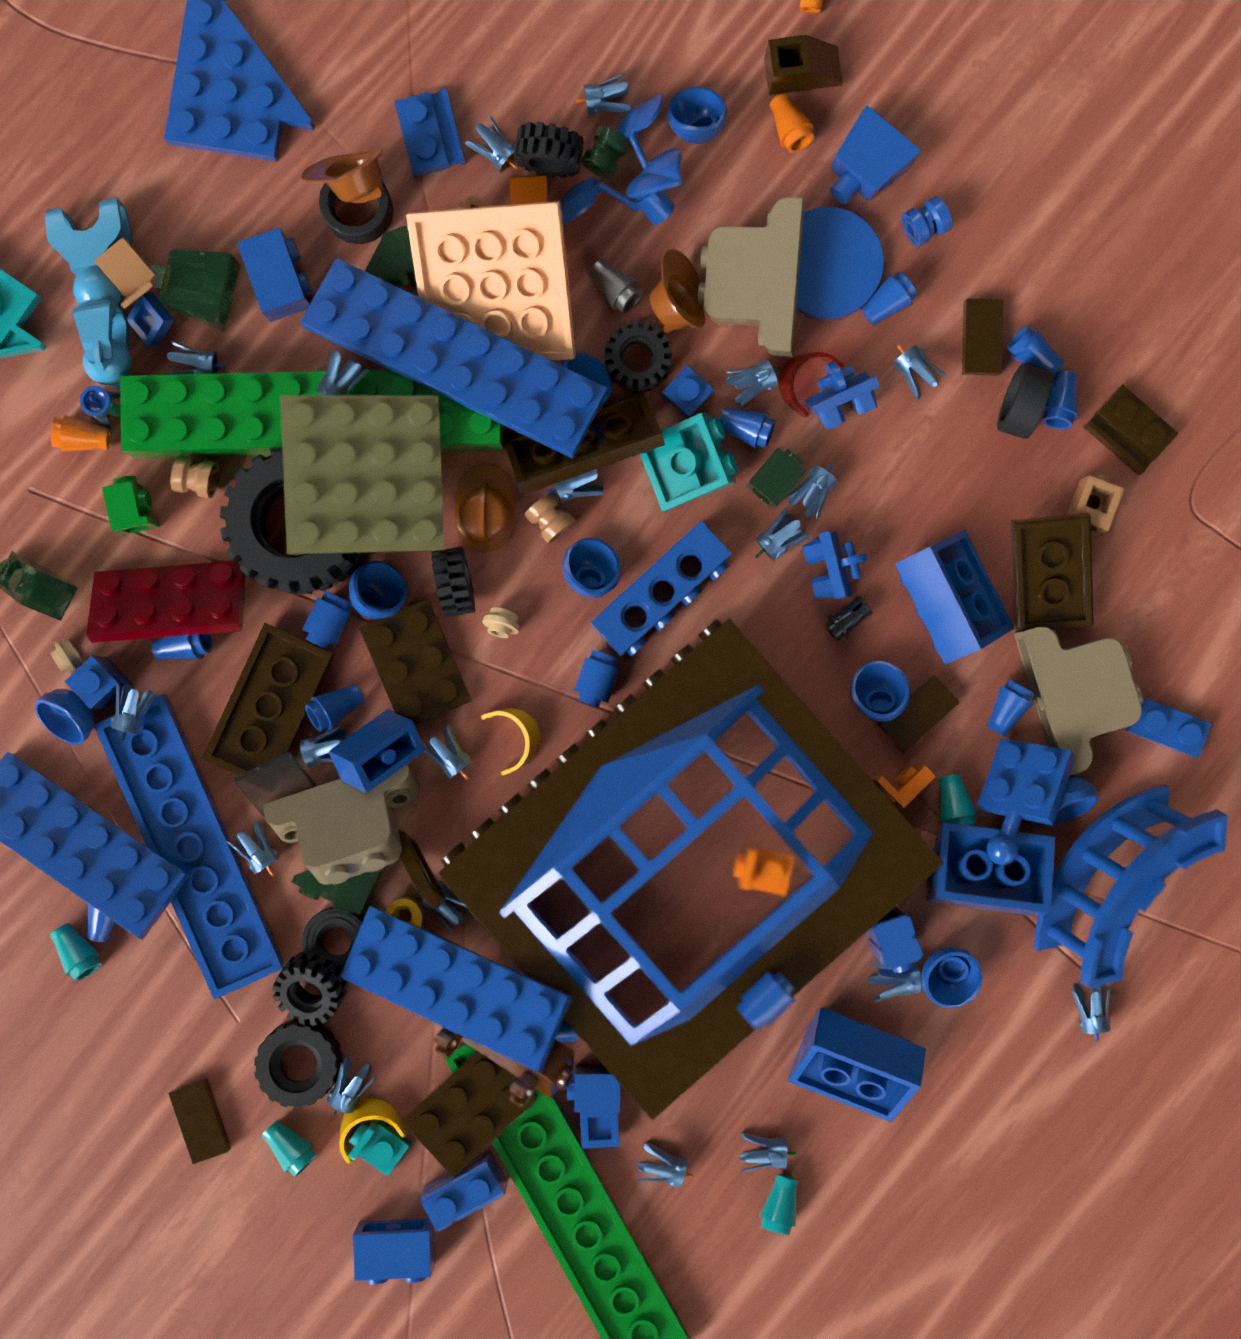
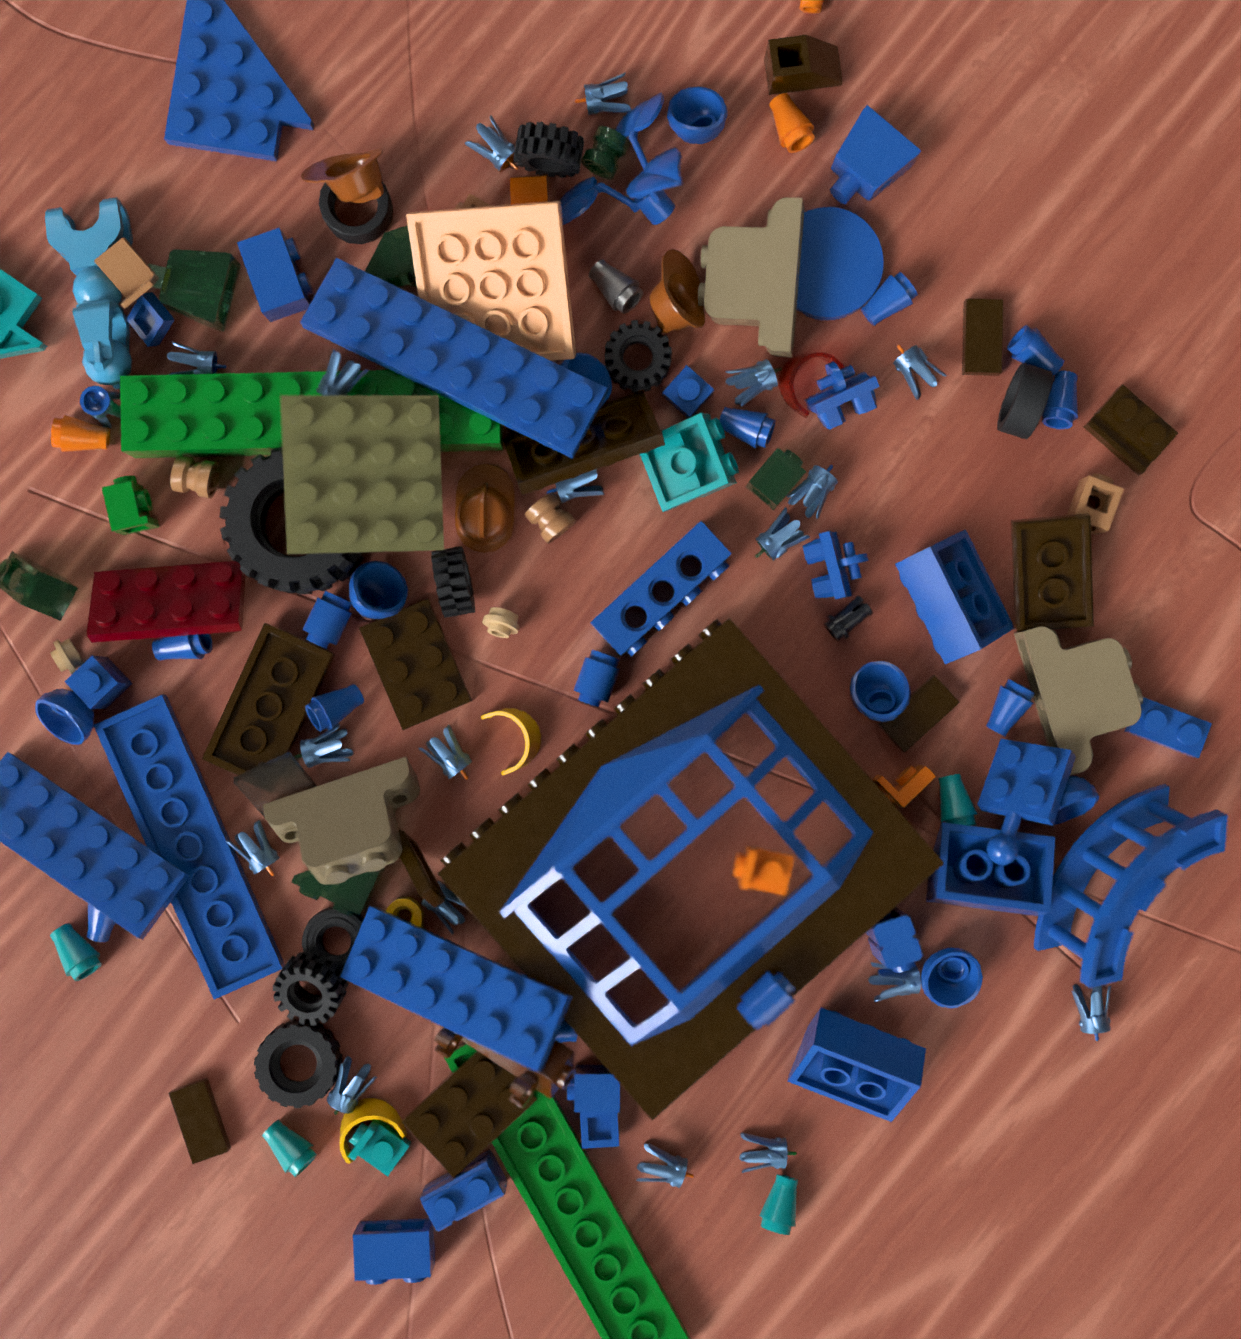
(129, 714): flat silver piece -> none
(376, 751): blue brick -> none
(429, 132): blue plate -> none
(591, 567): blue piece -> none
(926, 221): blue wheel -> none

